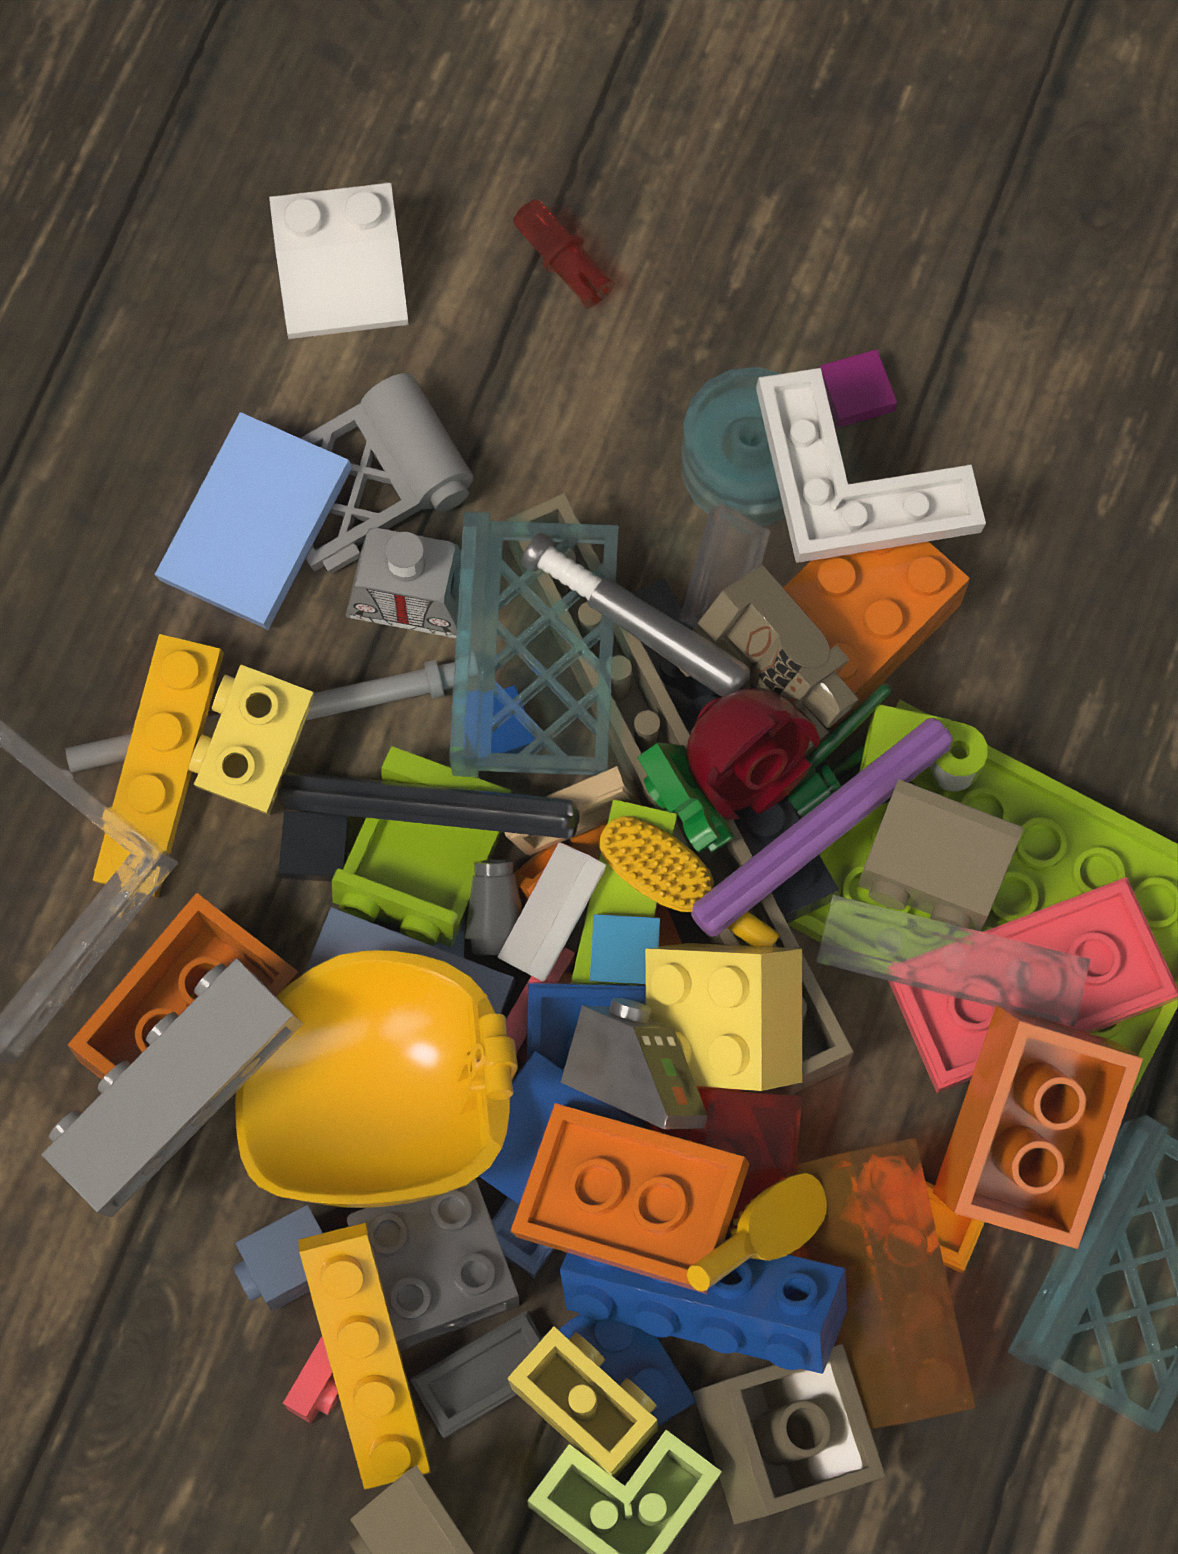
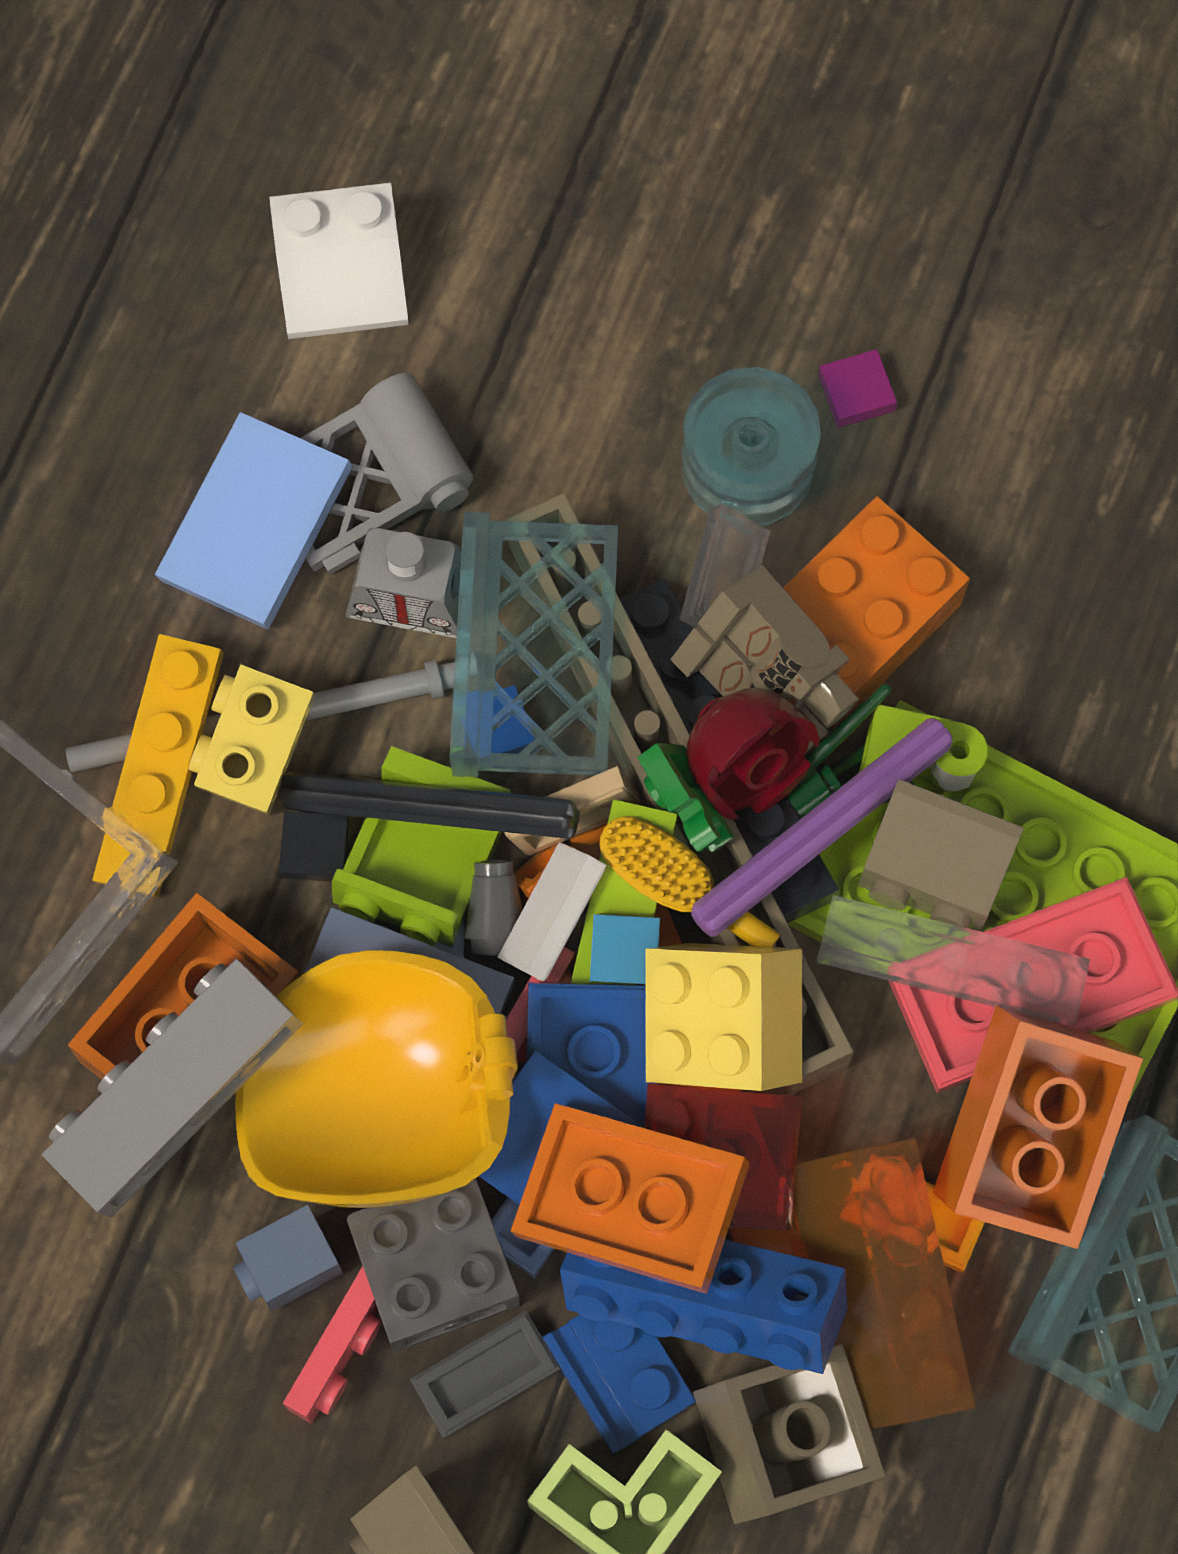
(364, 1354): yellow plate -> none
(562, 252): clear red axle -> none
(583, 1402): light yellow brick -> none
(633, 1065): flat silver slope -> none
(652, 627): flat silver piece -> none
(767, 1229): yellow piece -> none
(841, 518): white plate -> none

